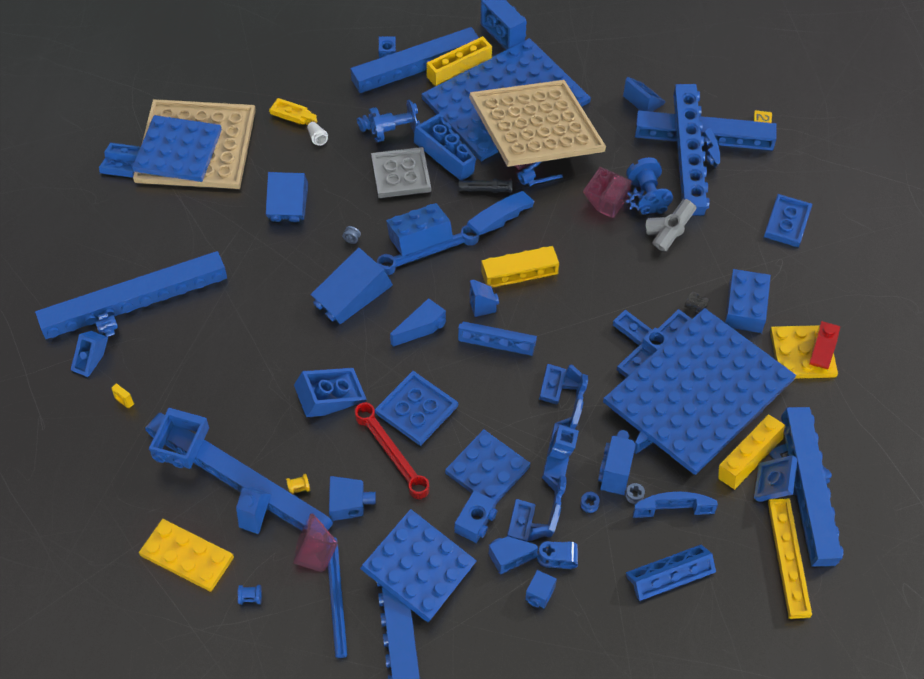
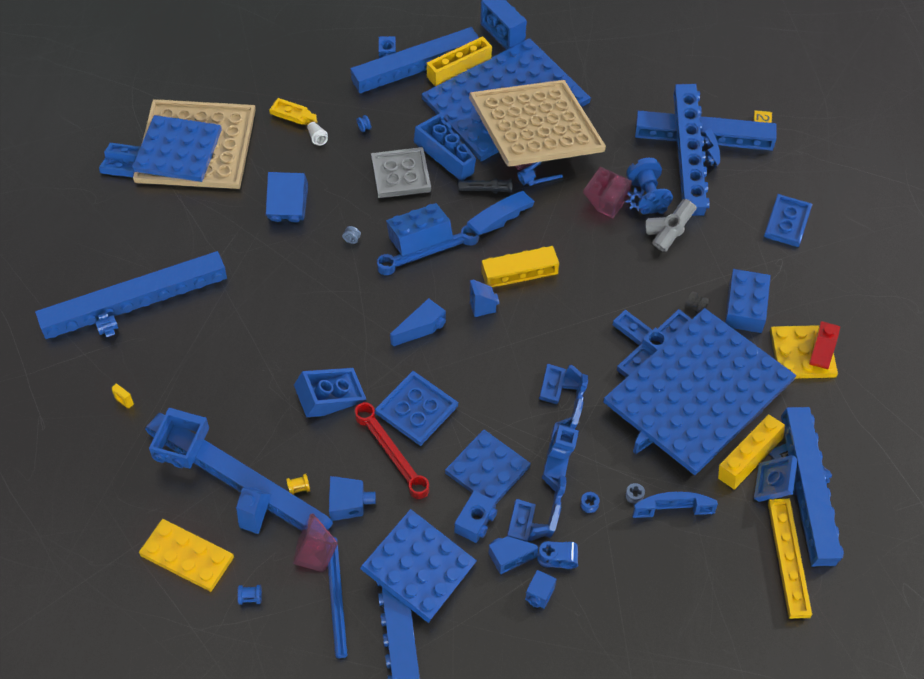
(88, 352): blue slope -> none
(351, 287): blue slope -> none
(387, 122): blue piece -> none
(497, 338): blue fence -> none
(617, 463): blue hinge -> none
(641, 95): blue slope -> none
(671, 572): blue fence -> none

